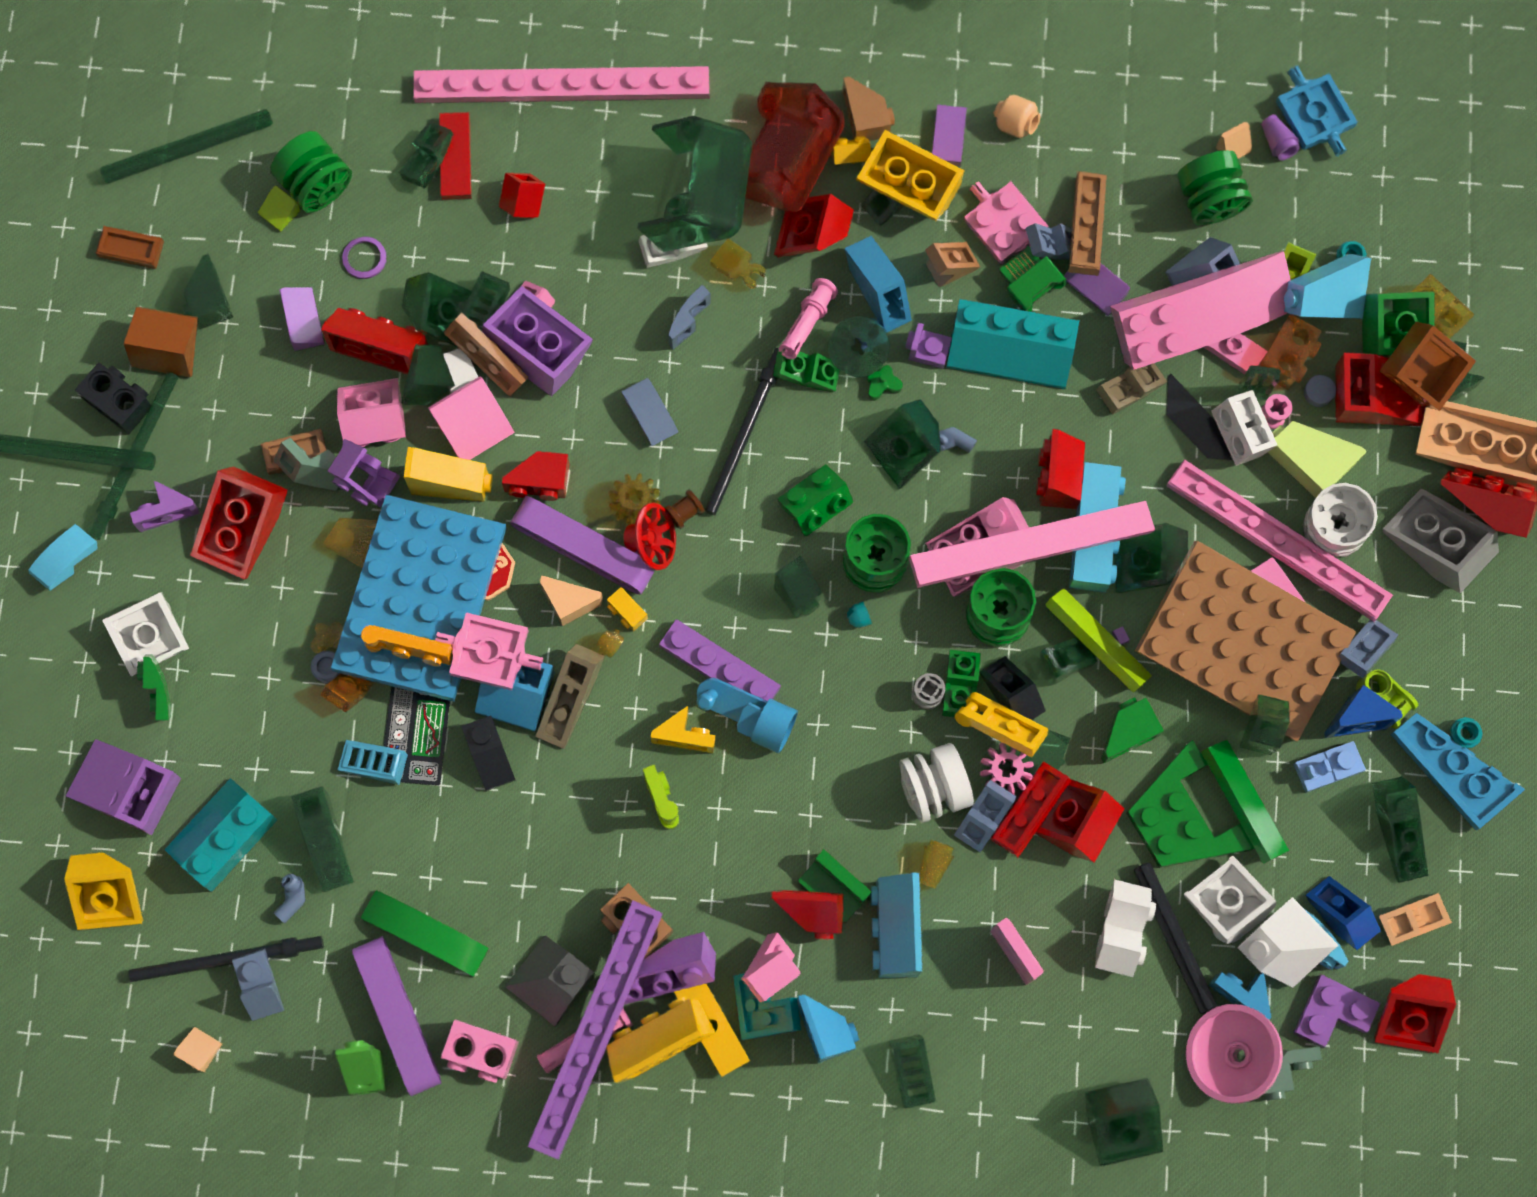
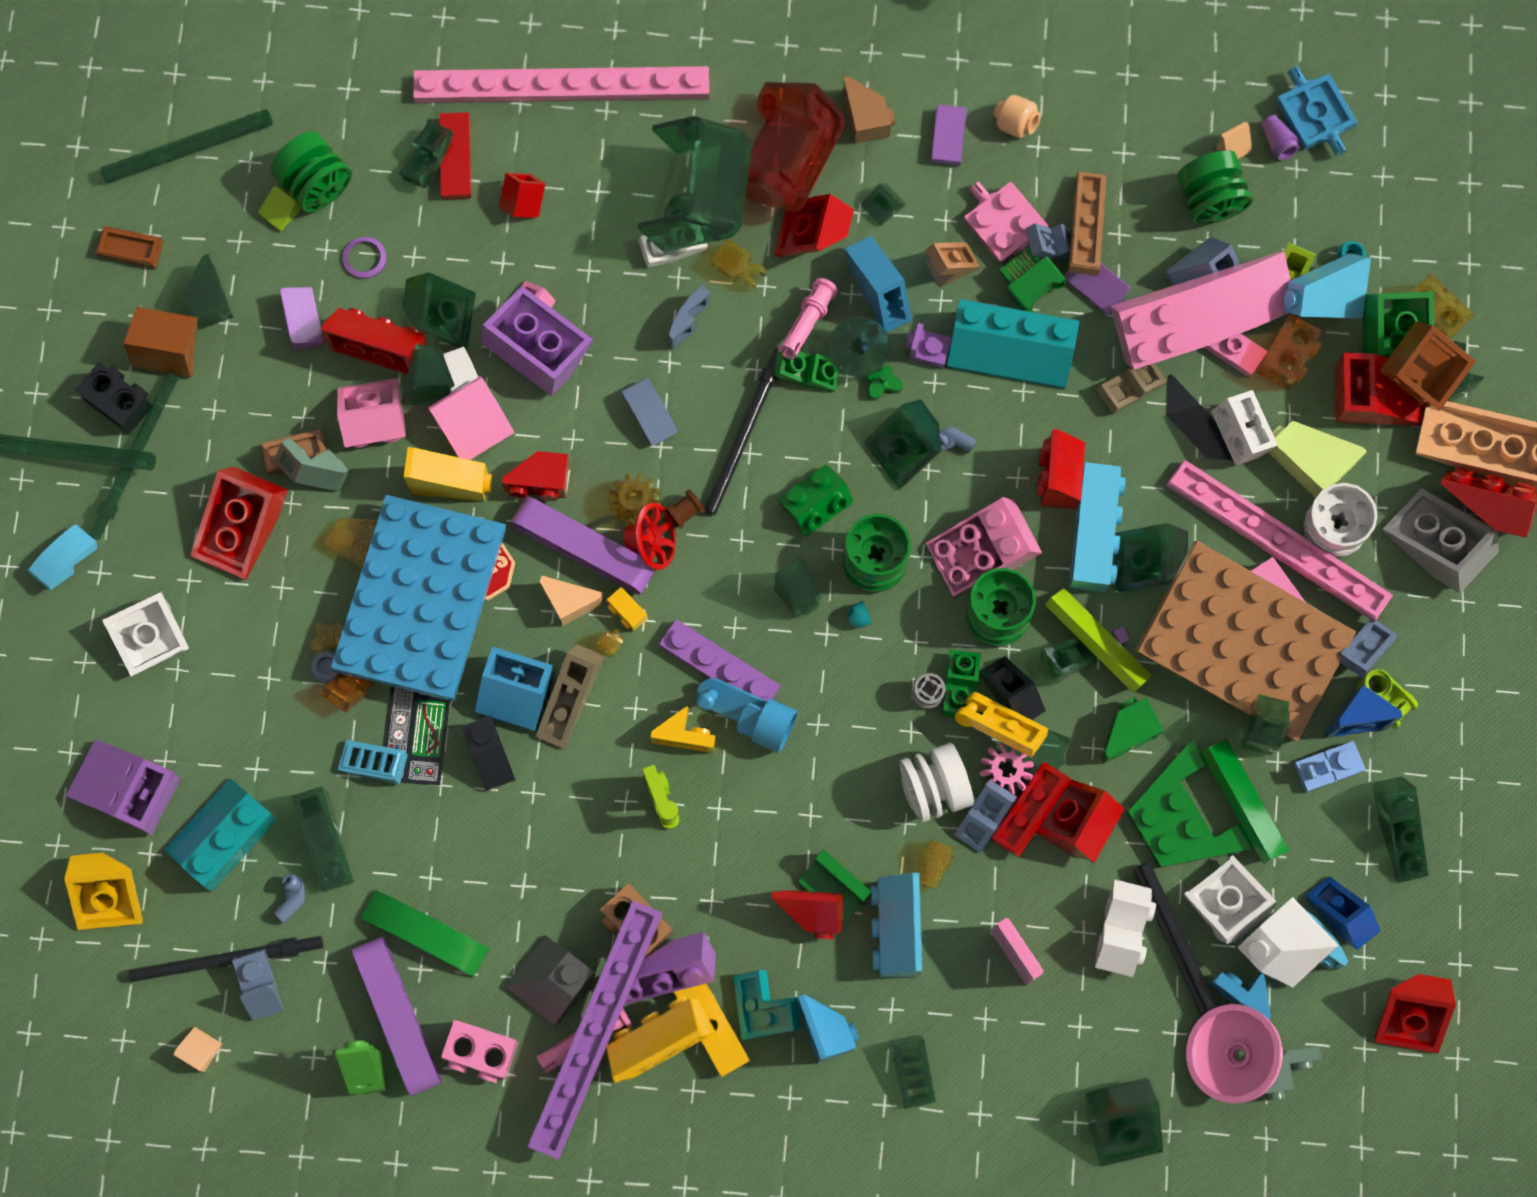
(153, 678): green slope -> none
(172, 507): medium lavender slope -> none
(377, 484): medium lavender window -> none
(407, 645): light orange plate -> none
(486, 354): medium nougat plate -> none
(489, 651): bright pink plate -> none
(492, 283): clear green slope -> none
(771, 968): bright pink slope -> none
(851, 150): yellow piece -> none
(911, 176): yellow slope -> none
(1031, 544): bright pink tile -> none
(1260, 386): clear green tile -> none
(1277, 403): bright pink bush -> none
(1319, 390): sand blue tile -> none
(1330, 1003): medium lavender plate -> none
(1415, 919): light nougat slope -> none
(1464, 780): dark azure wing -> none
(1472, 726): teal plate -> none

